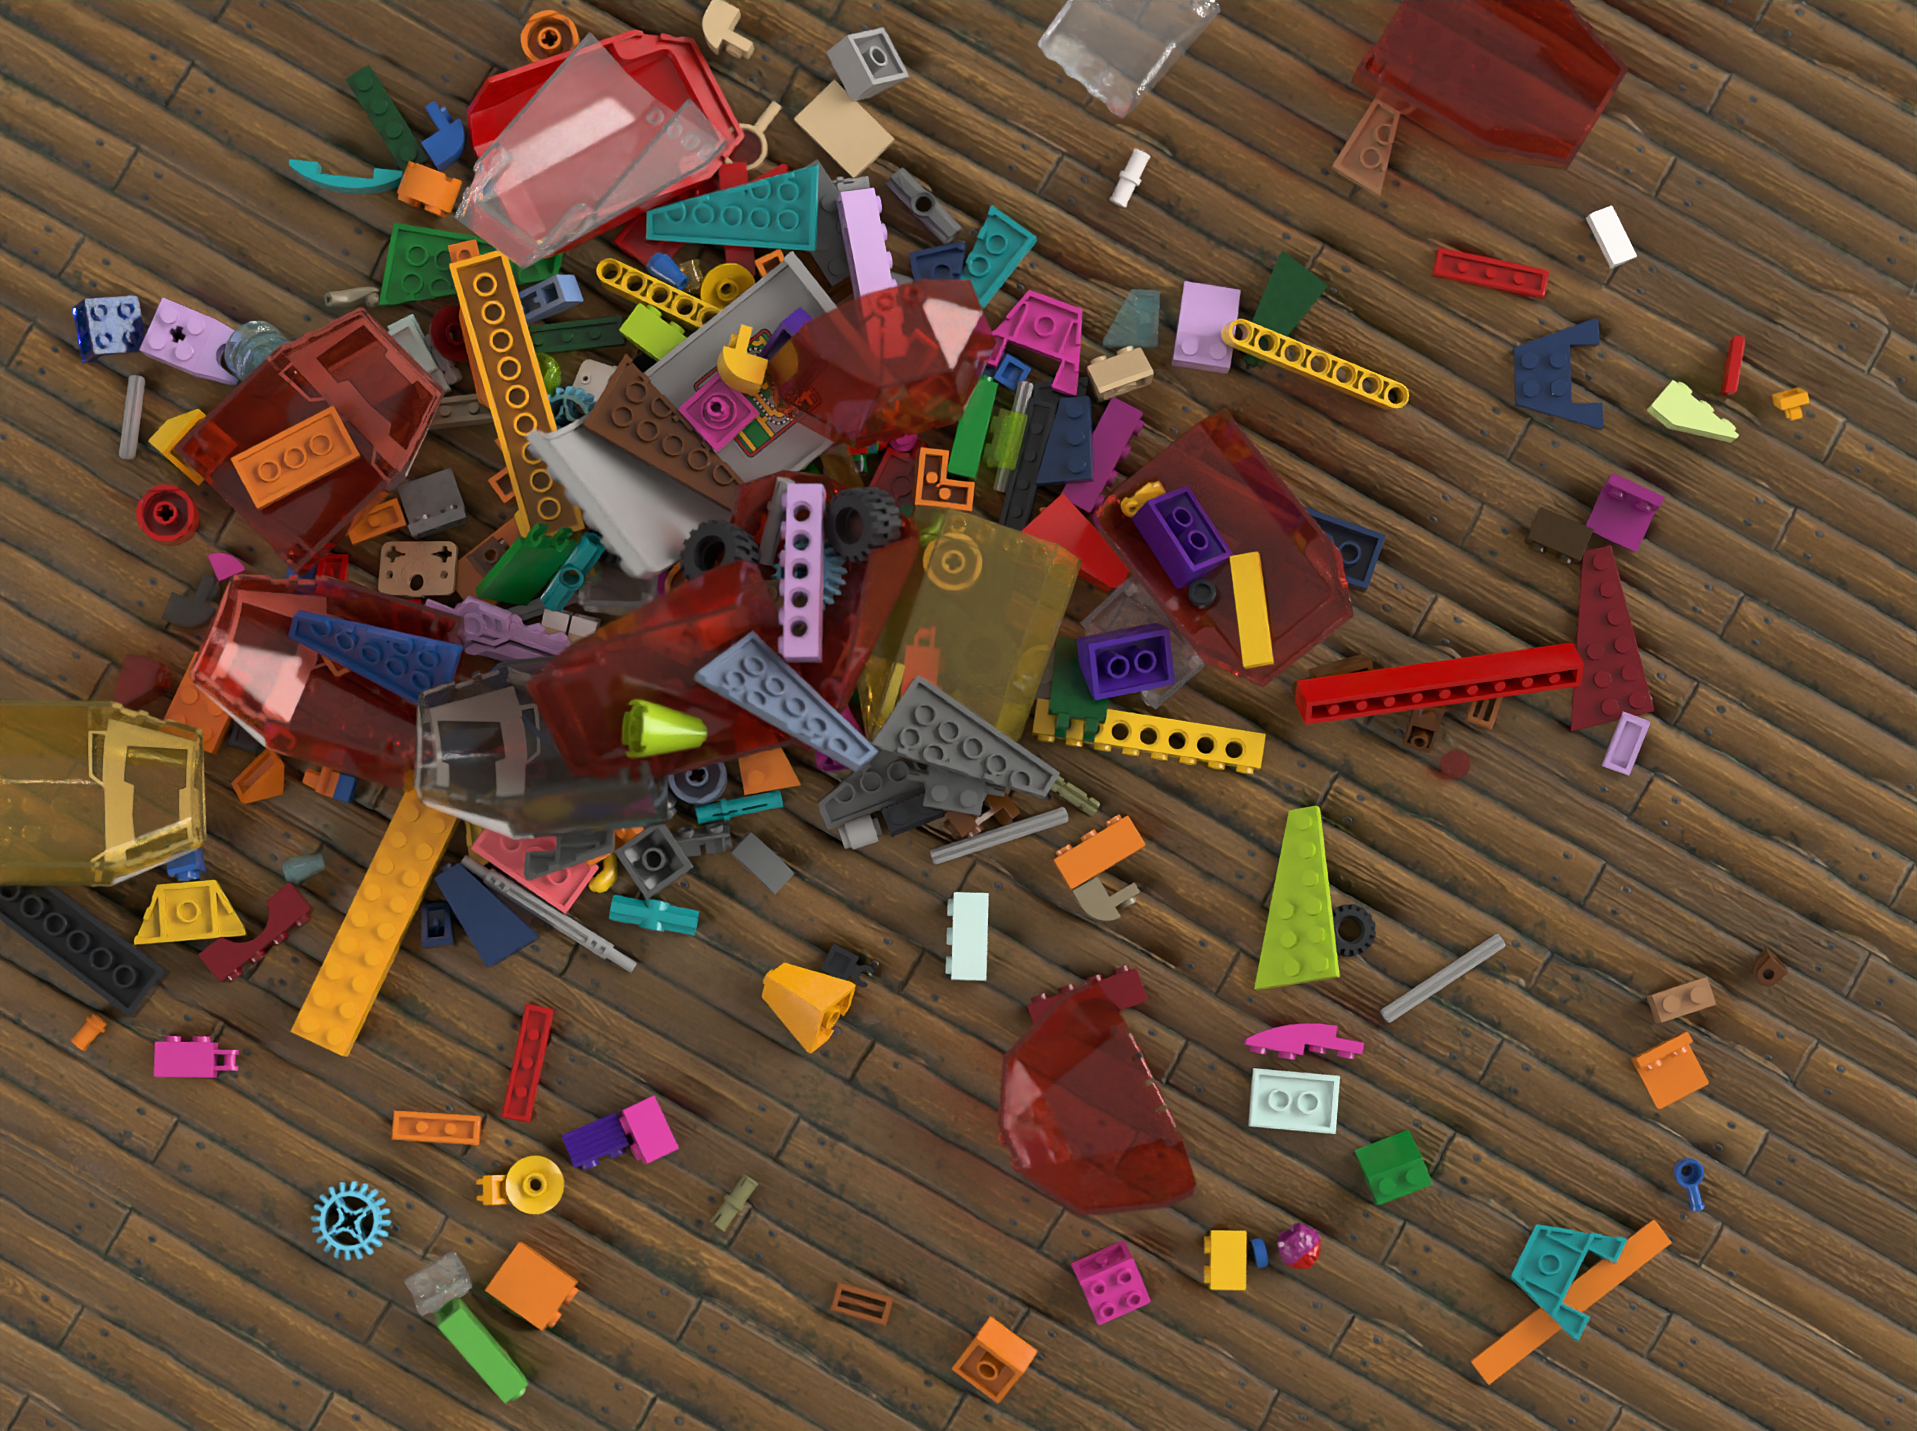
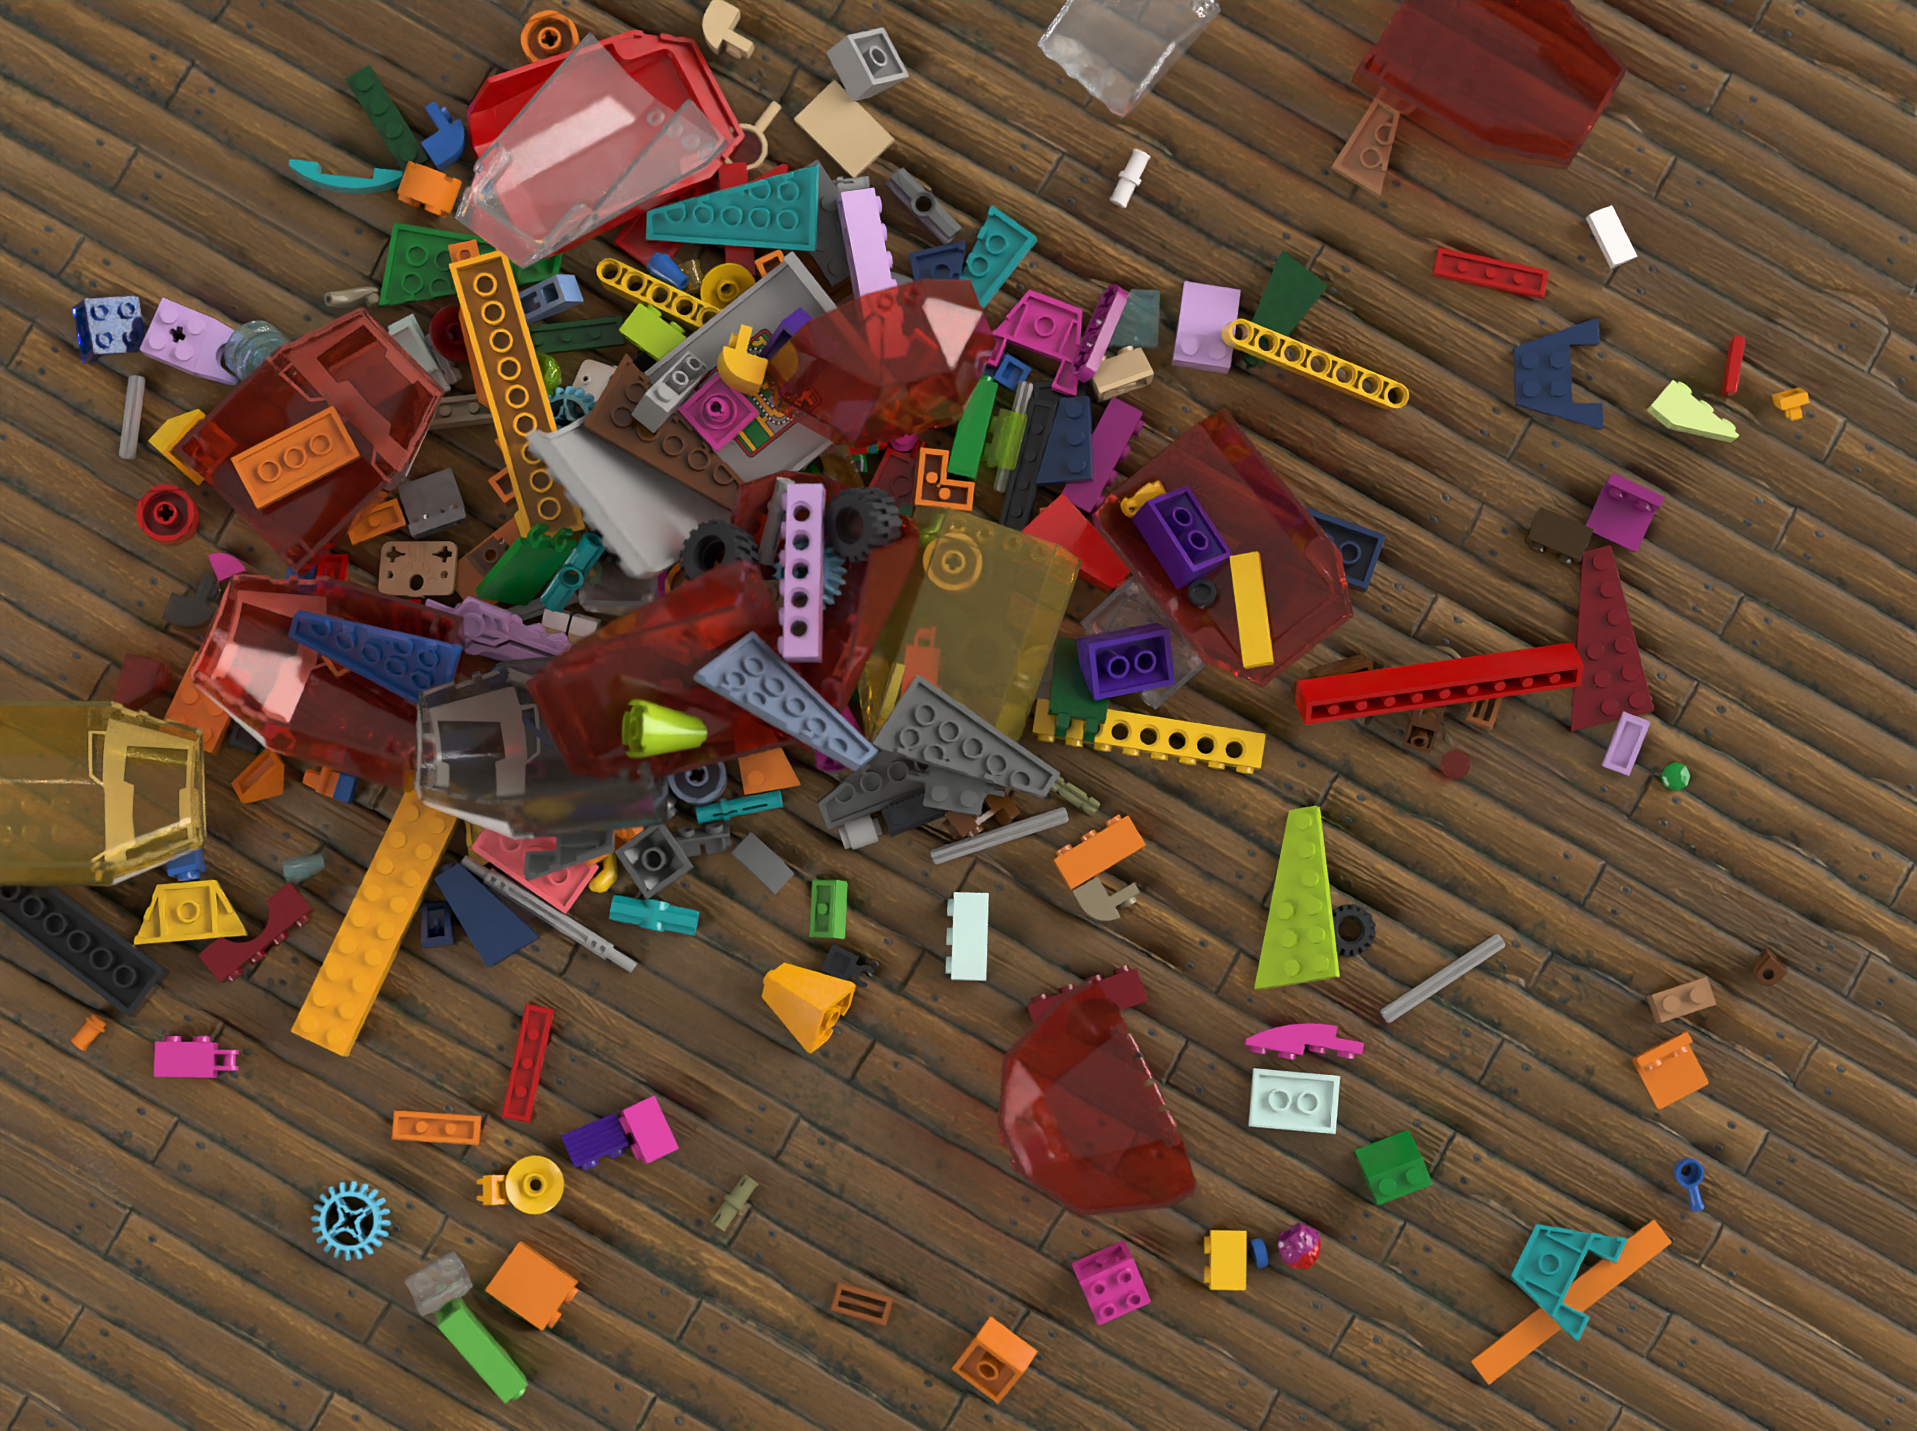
(670, 391): none -> light grey slope
(828, 909): none -> bright green slope
(1098, 333): none -> magenta beam
(1675, 776): none -> green tile

